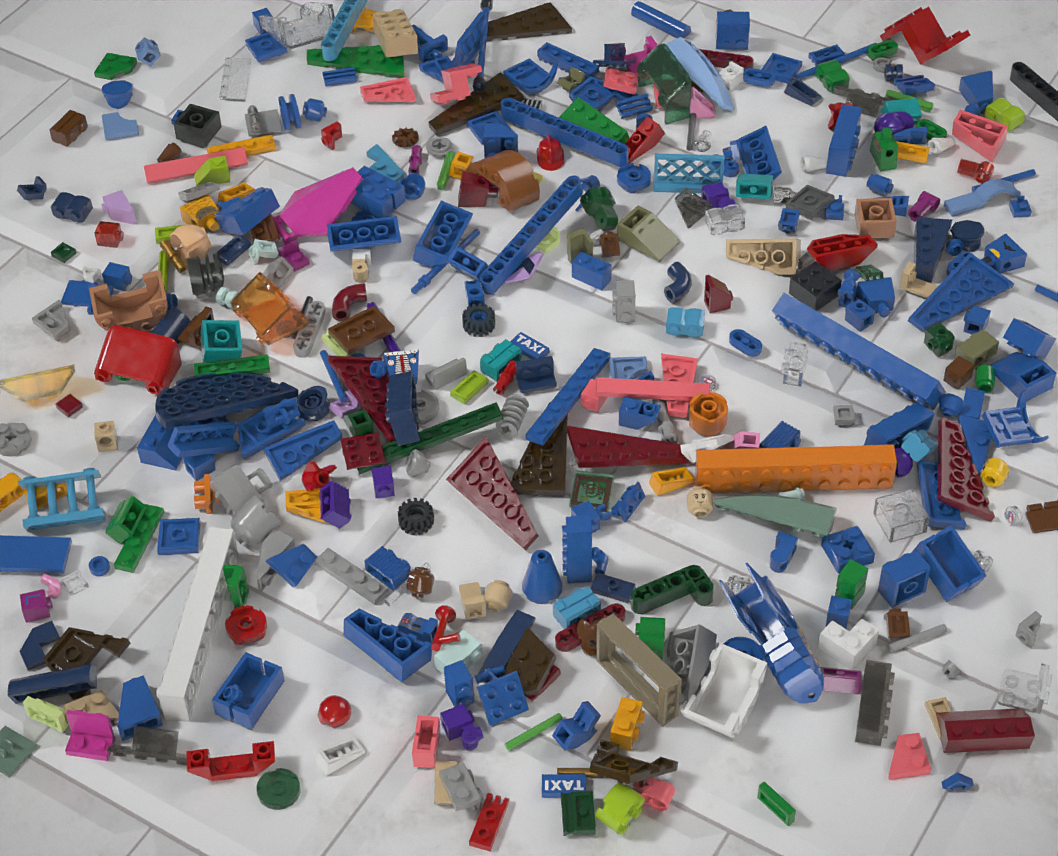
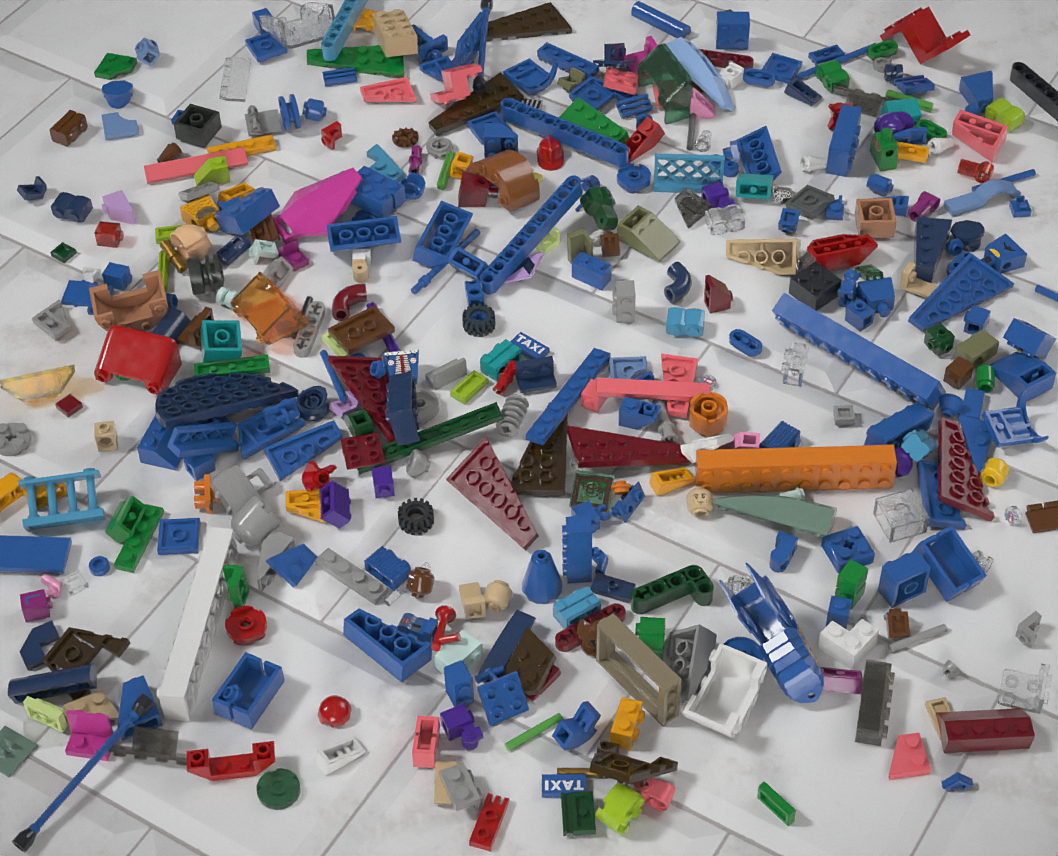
(25, 838): none -> blue hose
(621, 487): none -> orange plate

